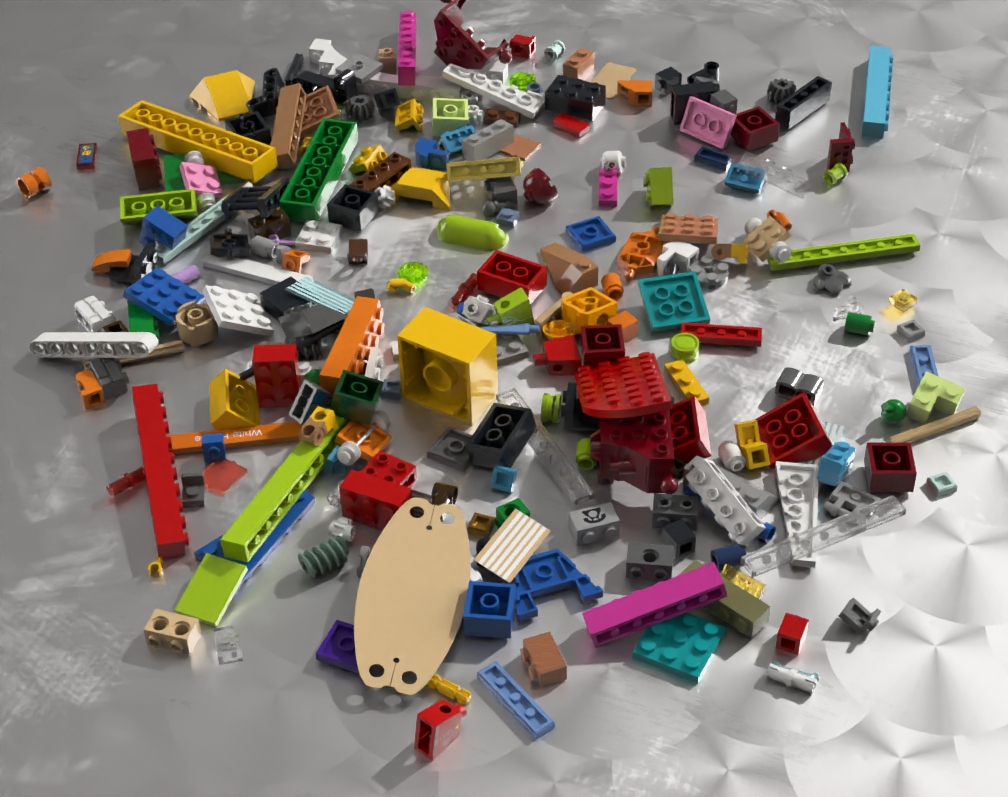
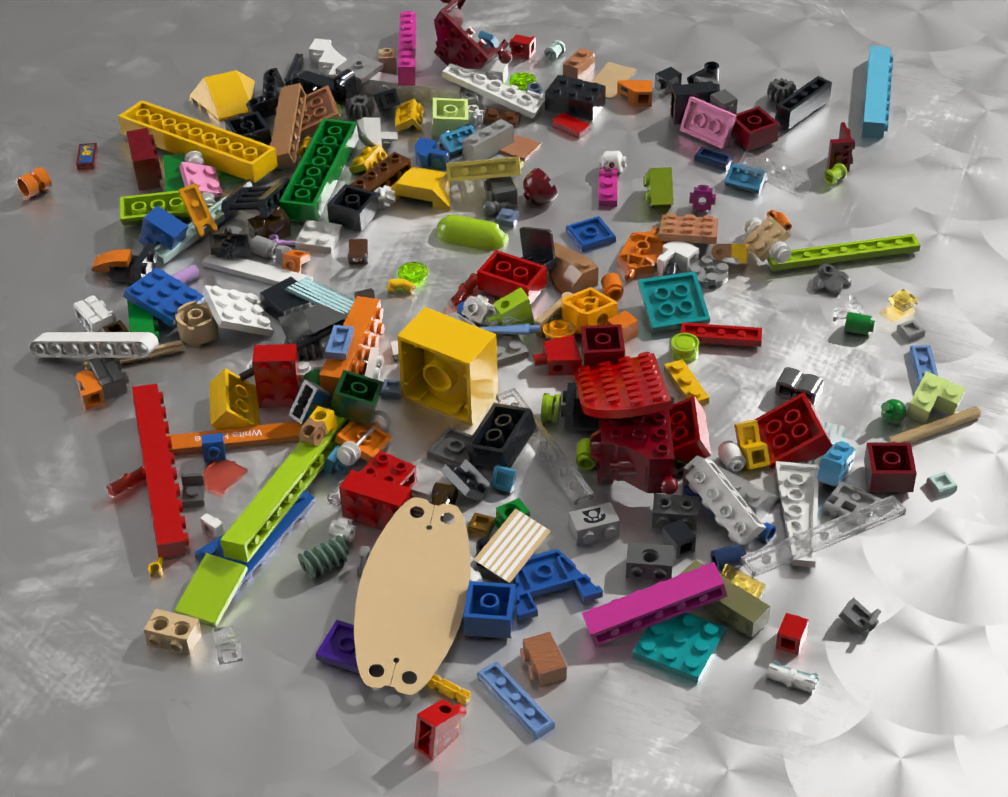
(197, 209): none -> light orange plate
(211, 526): none -> white plate
(339, 342): none -> medium blue plate
(371, 135): none -> white brick
(468, 480): none -> black bracket
(489, 38): none -> dark azure tile
(538, 246): none -> black bracket
(702, 191): none -> magenta brick

